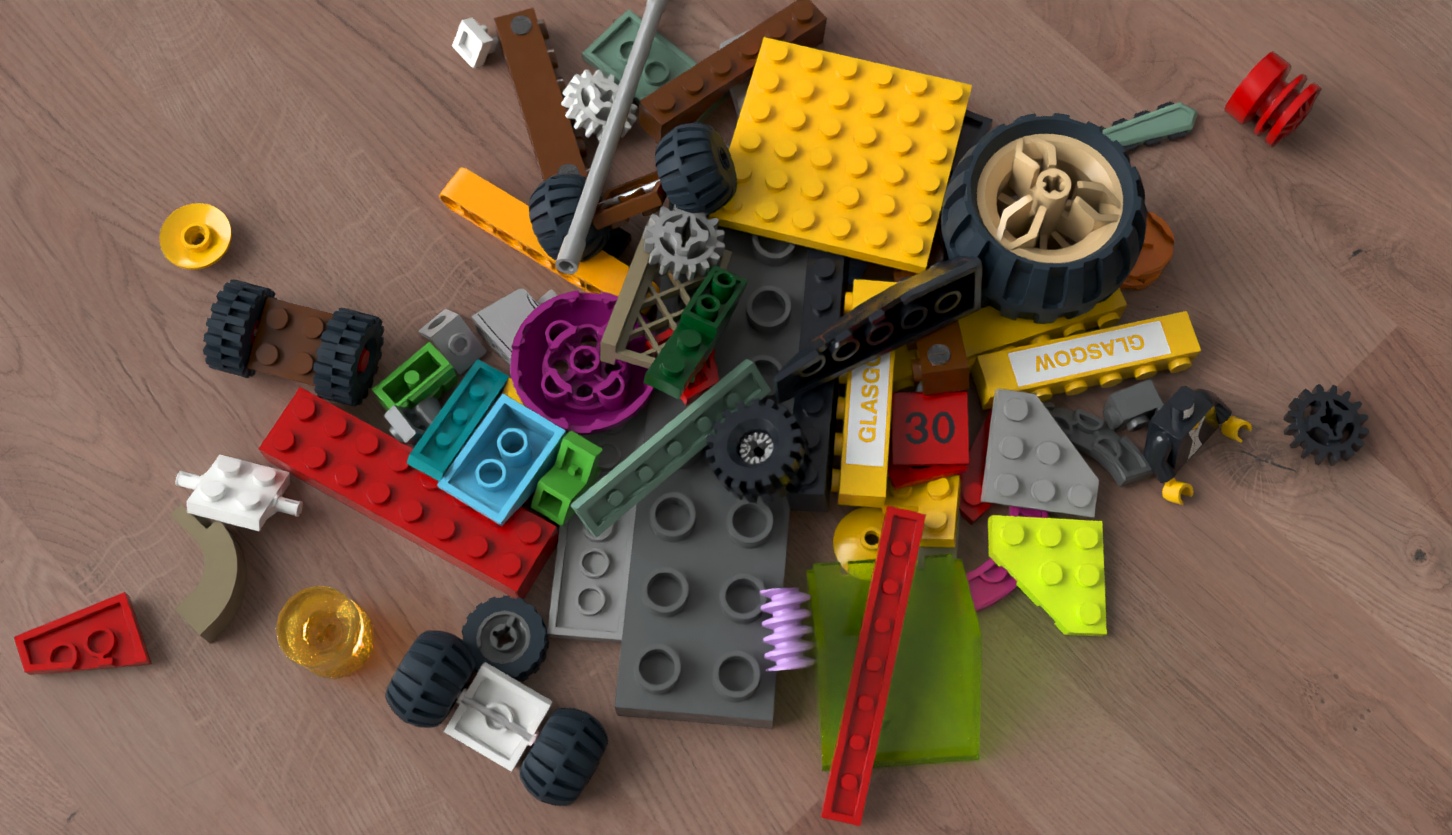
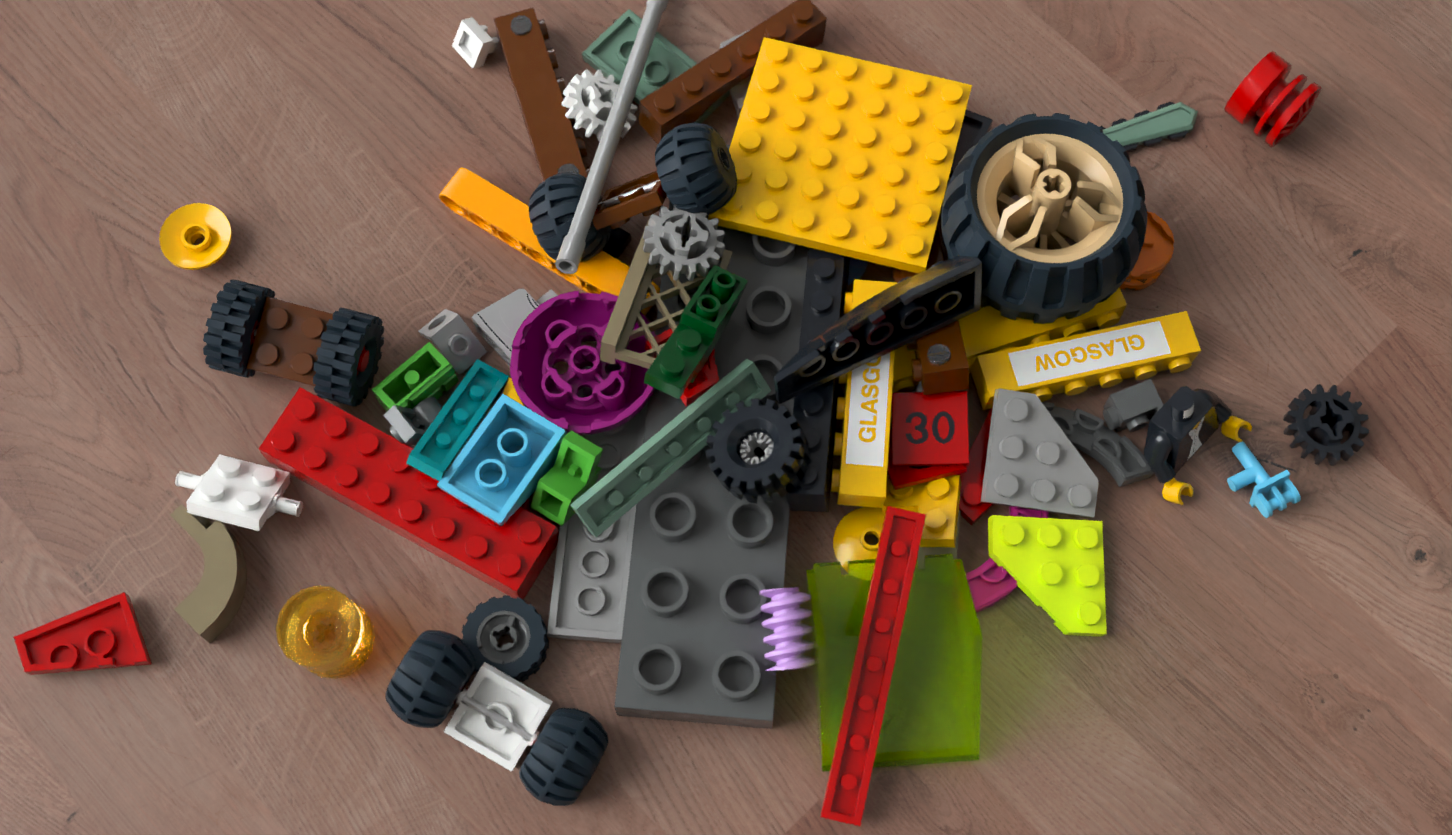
(1266, 487): none -> medium azure arm

